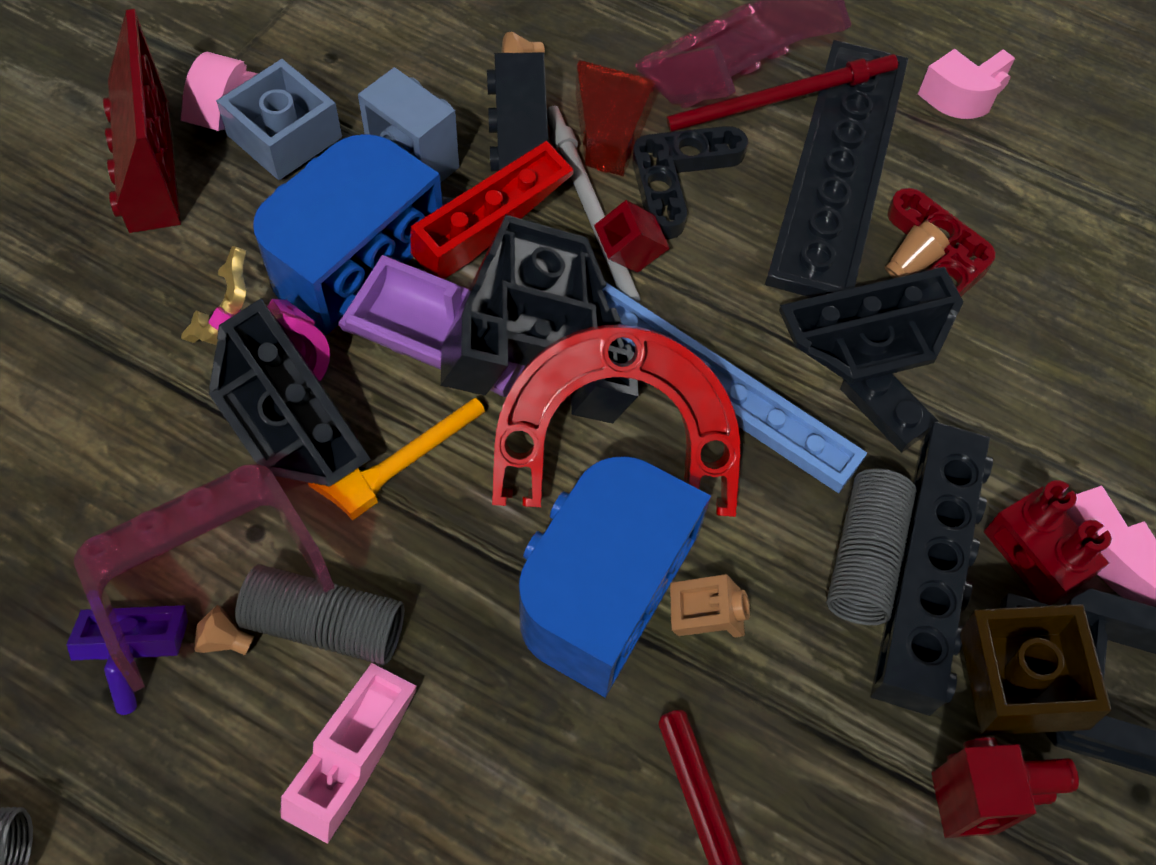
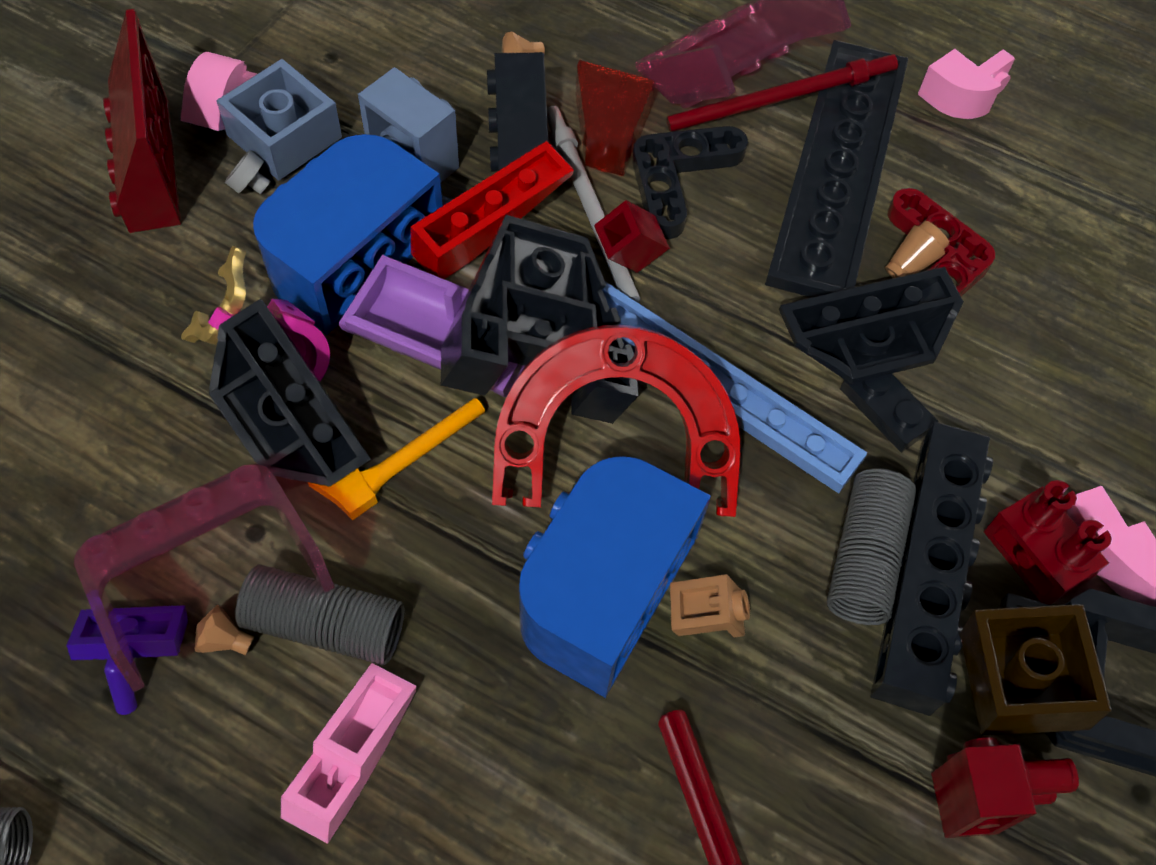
(247, 173): none -> light grey tile

